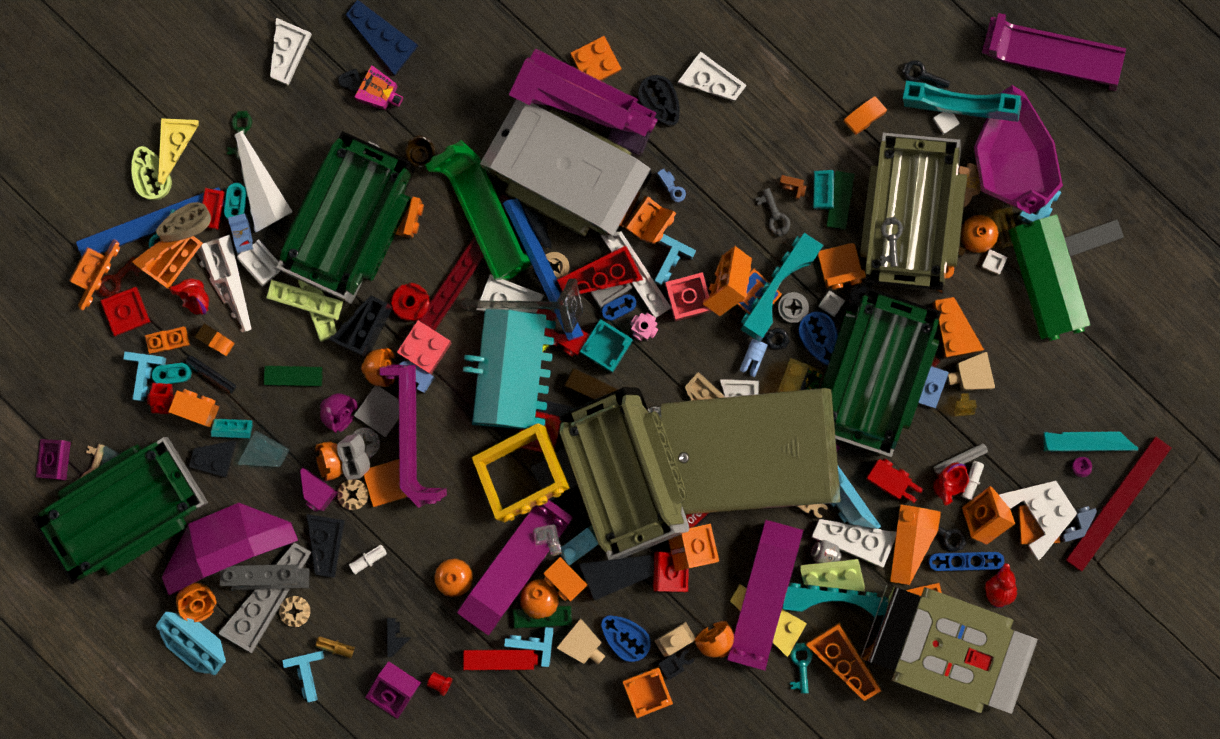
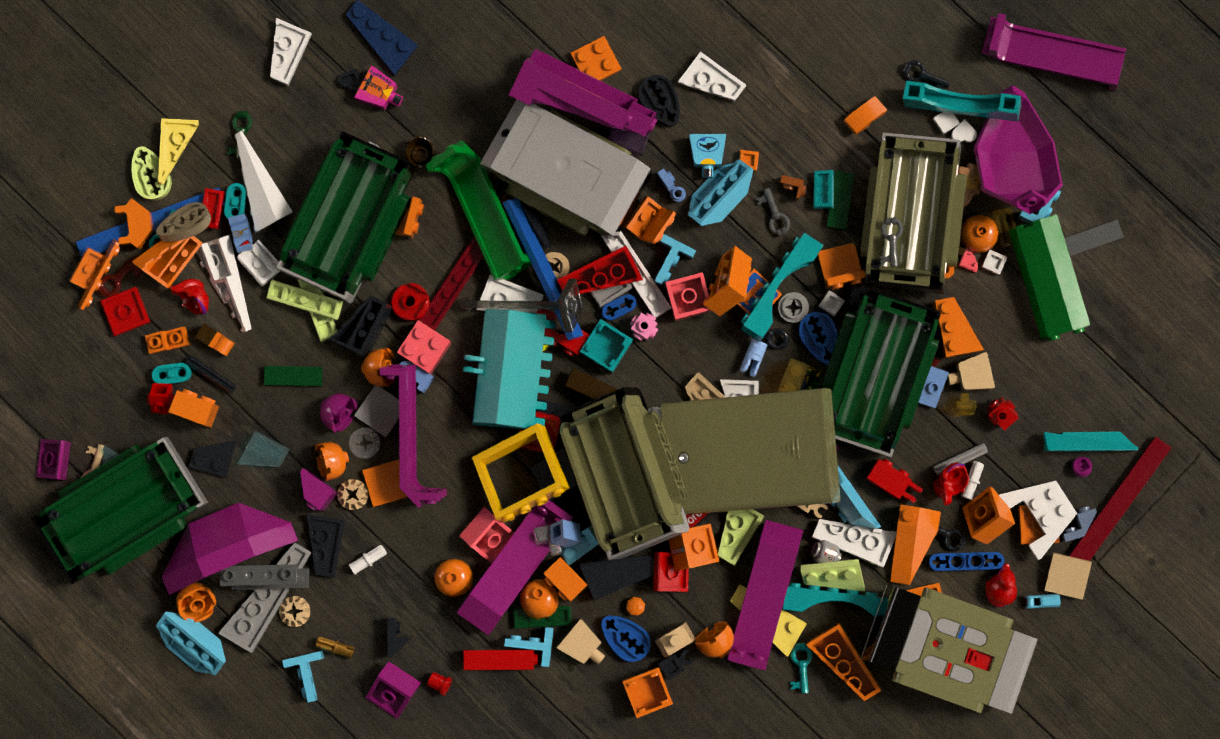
(139, 224): none -> orange piece
(143, 372): medium azure bracket -> none
(231, 428): teal plate -> none
(354, 458): light grey brick -> none
(487, 535): none -> coral slope
(565, 533): none -> medium blue brick
(635, 606): none -> orange tile
(707, 151): none -> medium azure torso
(721, 193): none -> medium azure wedge
(737, 533): none -> yellowish green wing
(749, 158): none -> orange tile
(964, 132): none -> white tile
(968, 261): none -> coral tile
(1002, 413): none -> red brick
(1045, 601): none -> medium azure bar
(1067, 576): none -> tan tile

